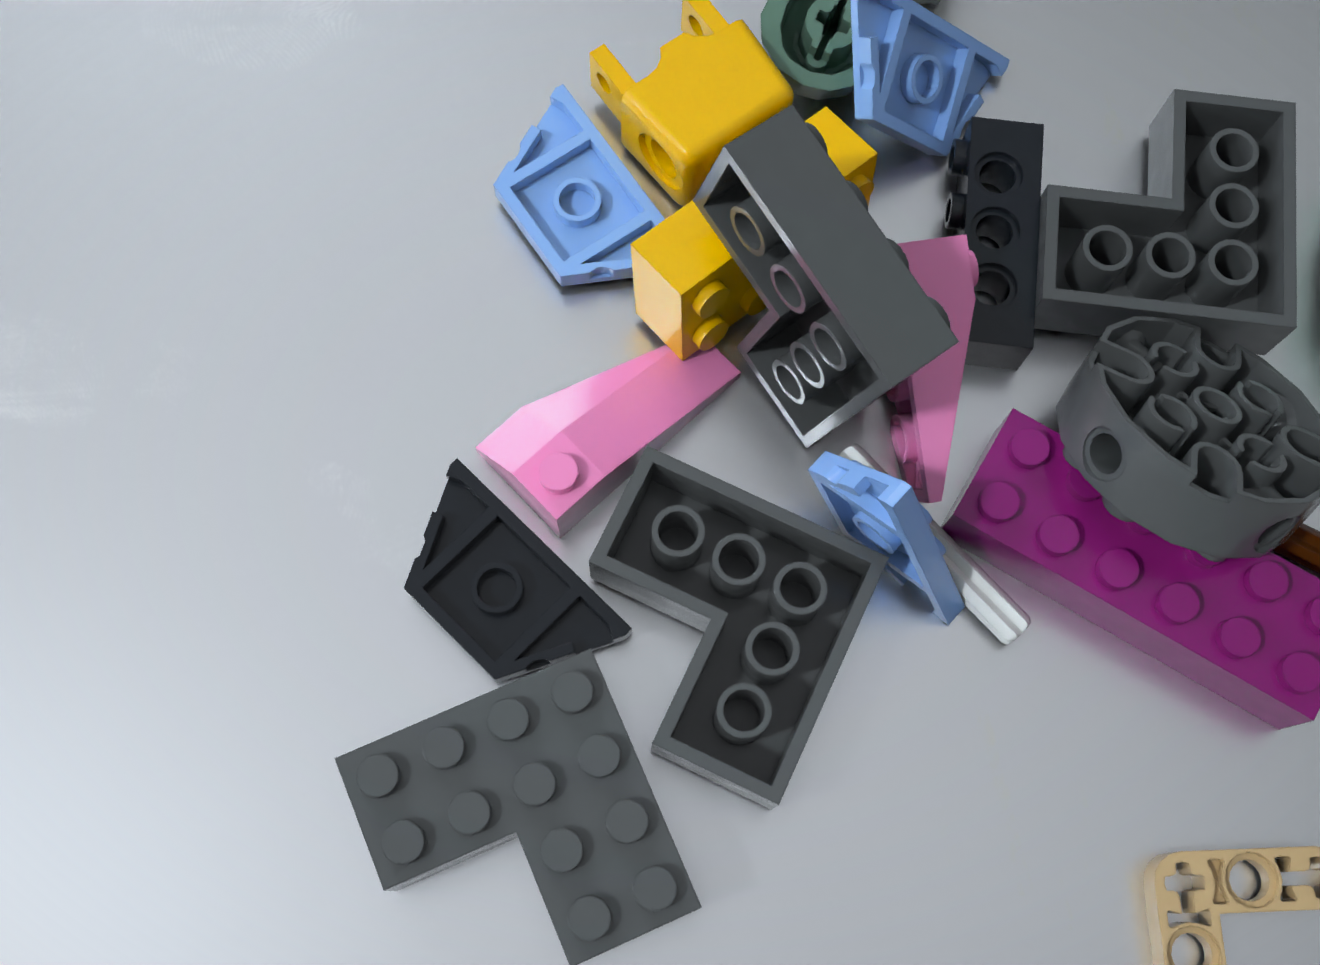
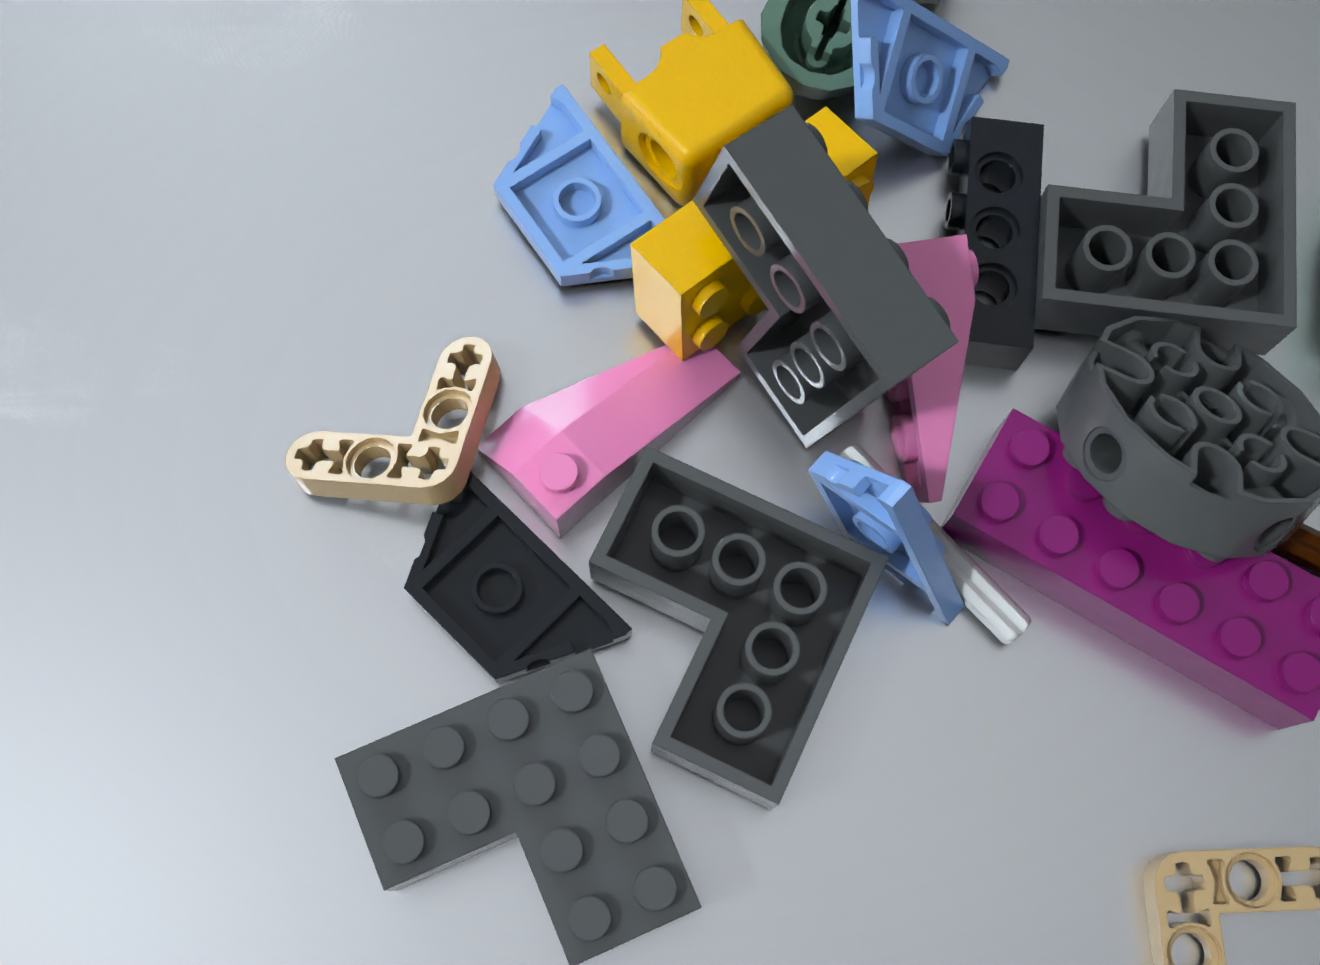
(424, 449): none -> tan beam

